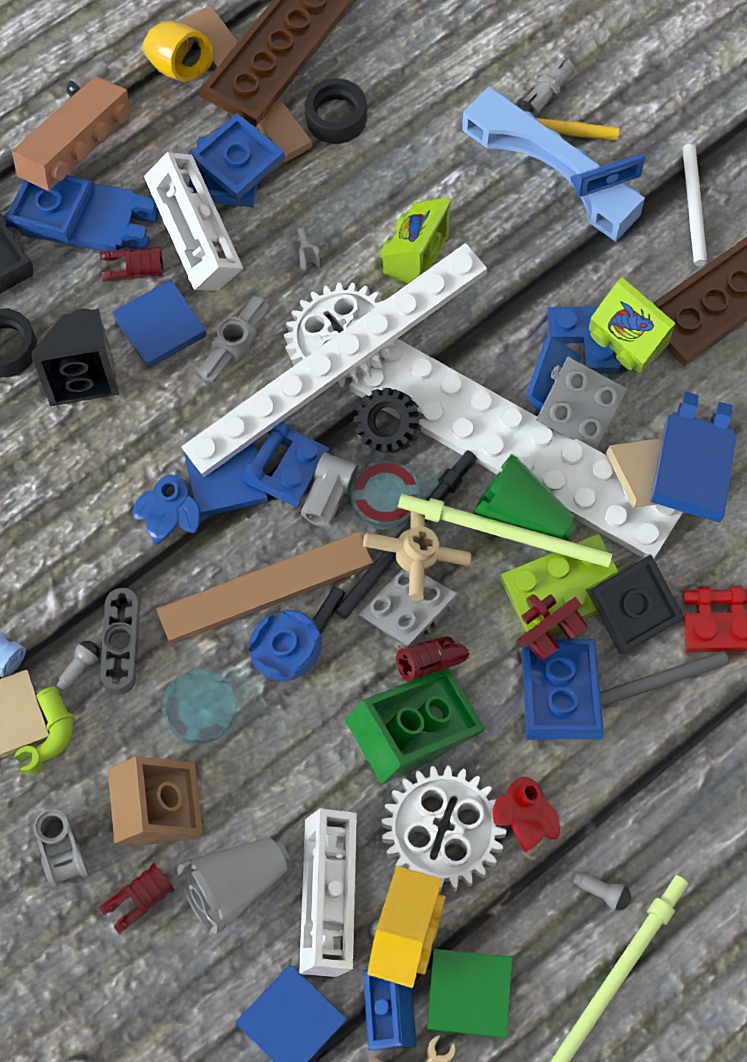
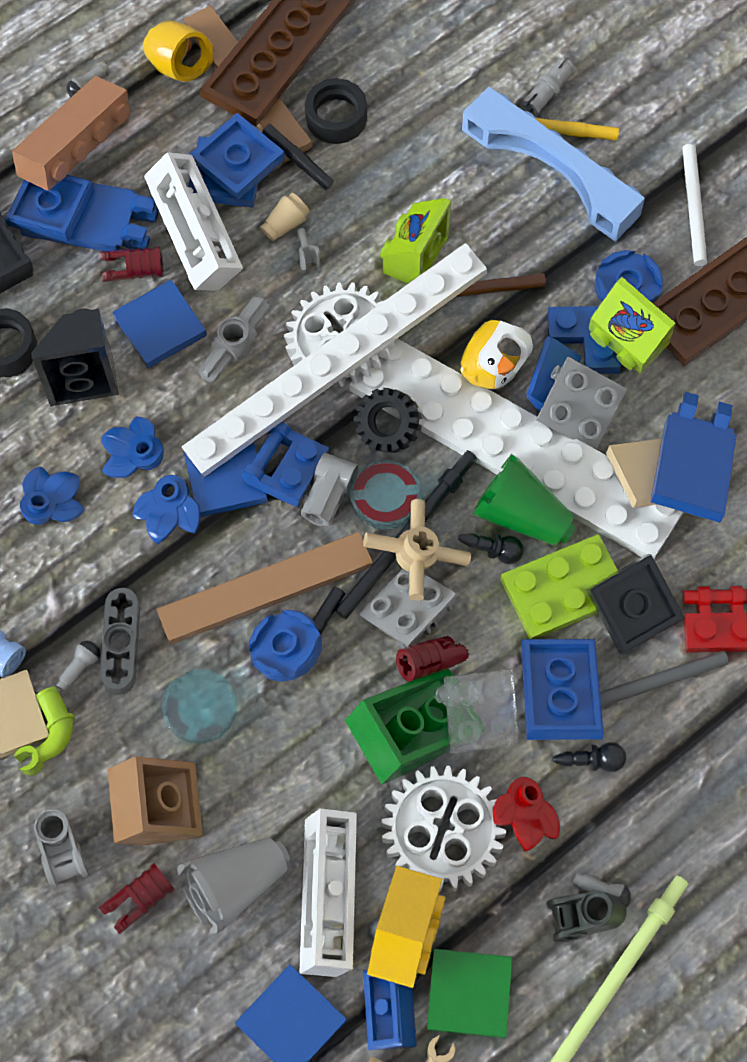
(53, 493): none -> blue plate
(127, 448): none -> blue plate
(285, 217): none -> tan cone
(298, 157): none -> black piece
(436, 511): yellowish green bar -> none
(479, 710): none -> clear hinge
(485, 364): none -> piece
(505, 284): none -> reddish brown bar
(506, 549): none -> black bar
(566, 617): dark red hips -> none
(578, 914): none -> pearl dark grey piece
(608, 175): blue slope -> none
(609, 757): none -> black bar
(635, 269): none -> blue tile

